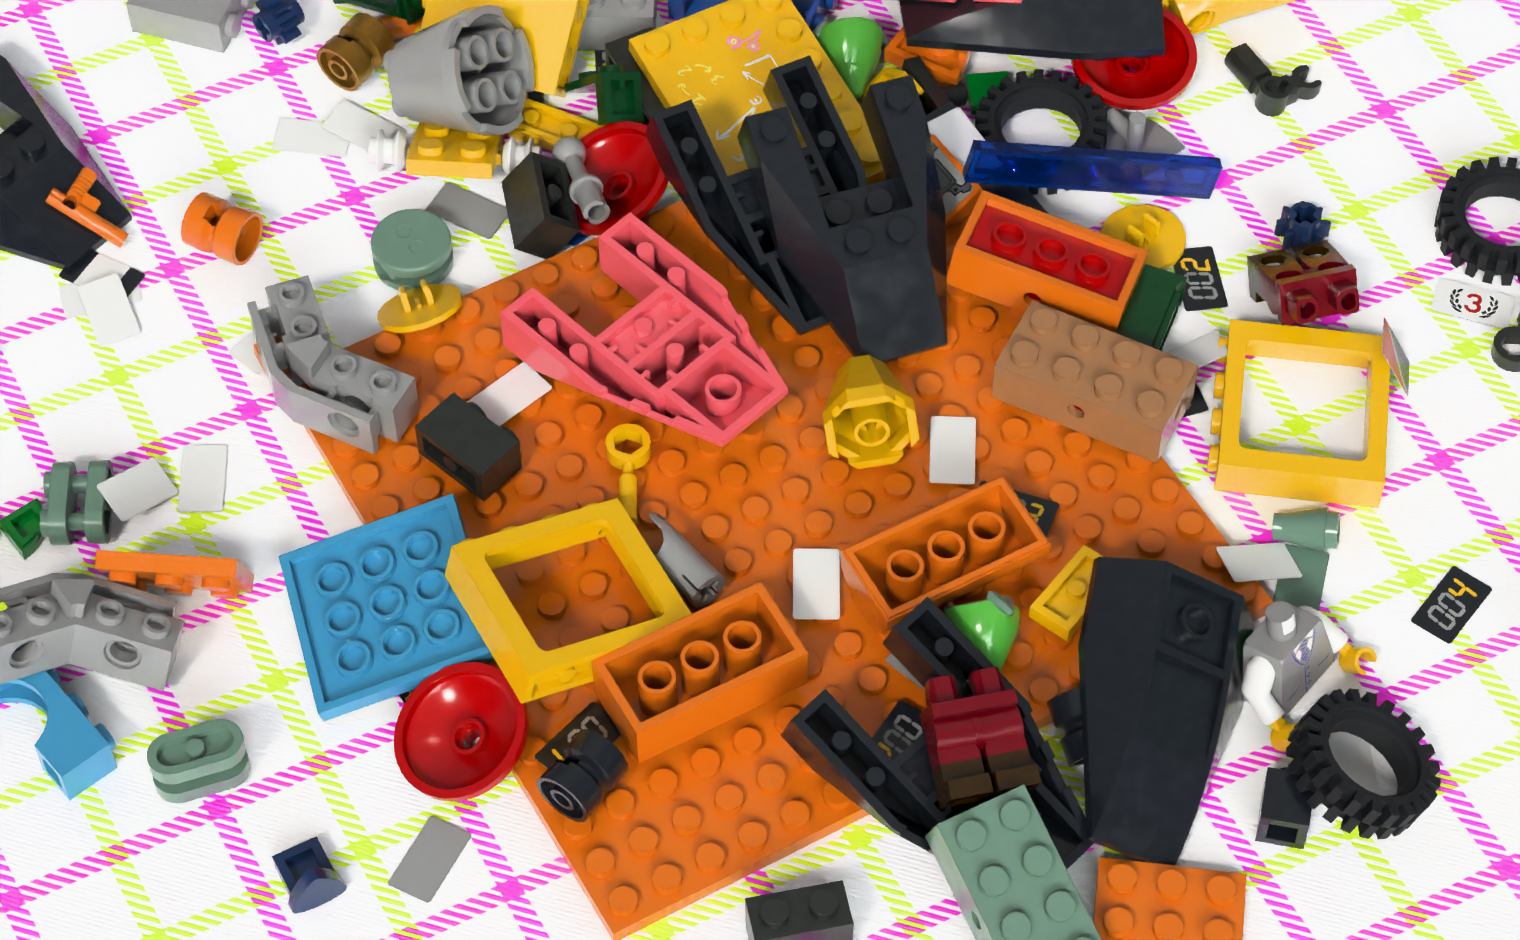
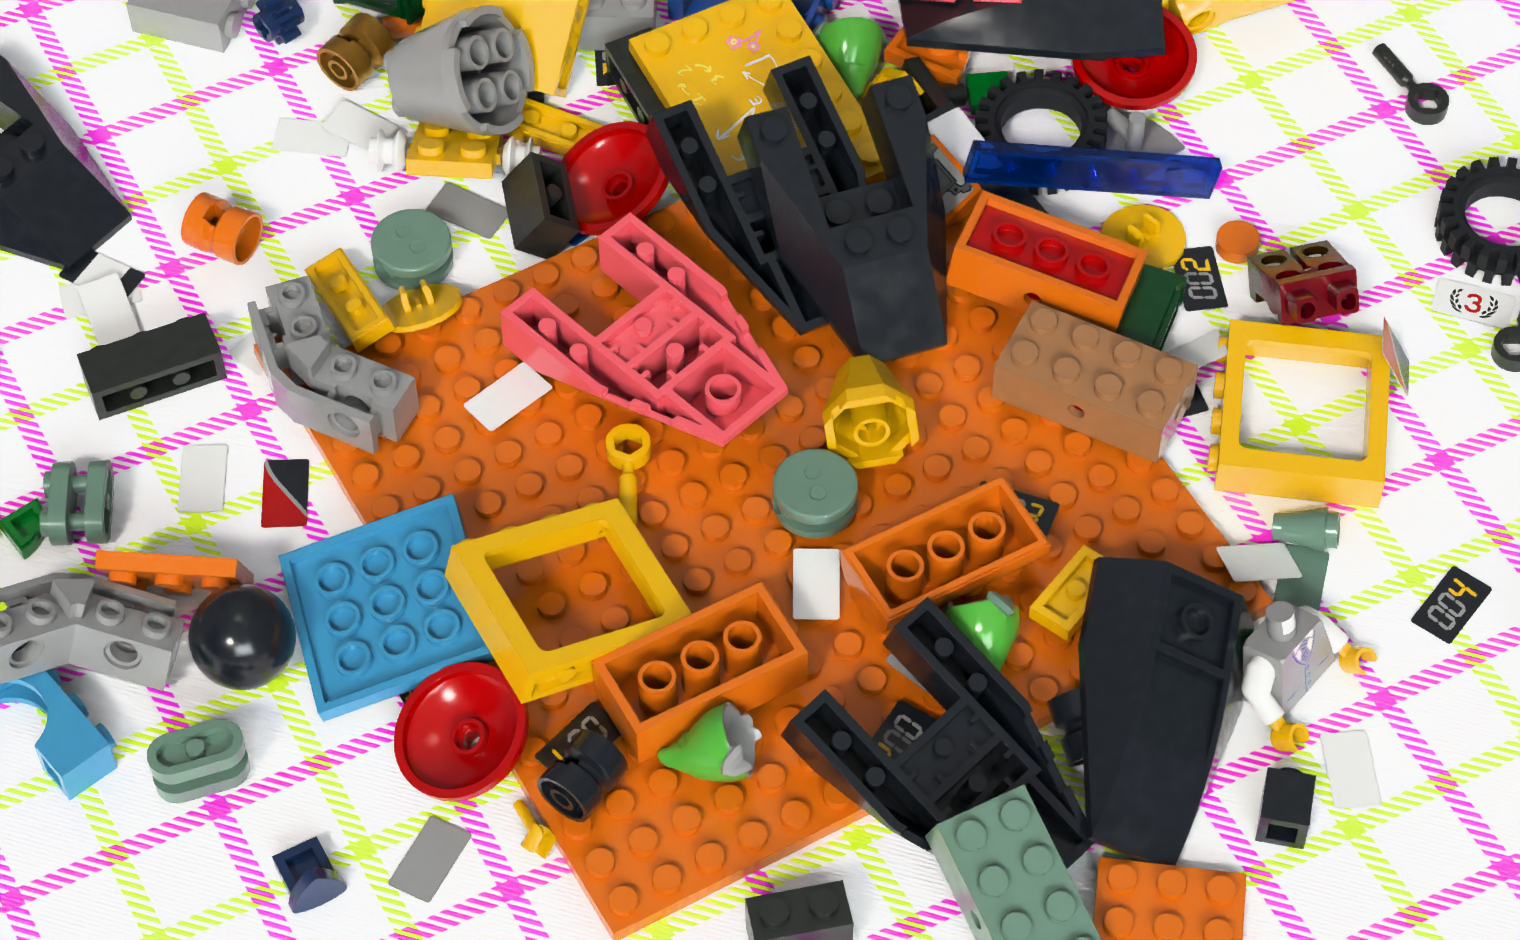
(85, 208): orange hose -> none
(137, 489): white sticker -> none
(151, 365): none -> pearl dark grey brick
(242, 637): none -> black piece
(285, 493): none -> sticker
(349, 299): none -> yellow tile
(469, 446): pearl dark grey brick -> none
(538, 838): none -> yellow hand
(585, 188): light grey pin -> none
(616, 93): dark green bracket -> none
(687, 566): light grey piece -> none
(716, 747): none -> bright green hat
(815, 493): none -> sand green head
(952, 450): white sticker -> none
(975, 740): dark red hips -> none
(1236, 241): none -> orange tile
(1271, 92): pearl dark grey bar -> none
(1301, 225): dark blue gear -> none
(1337, 790): black tyre -> none
(1421, 91): none -> pearl dark grey piece

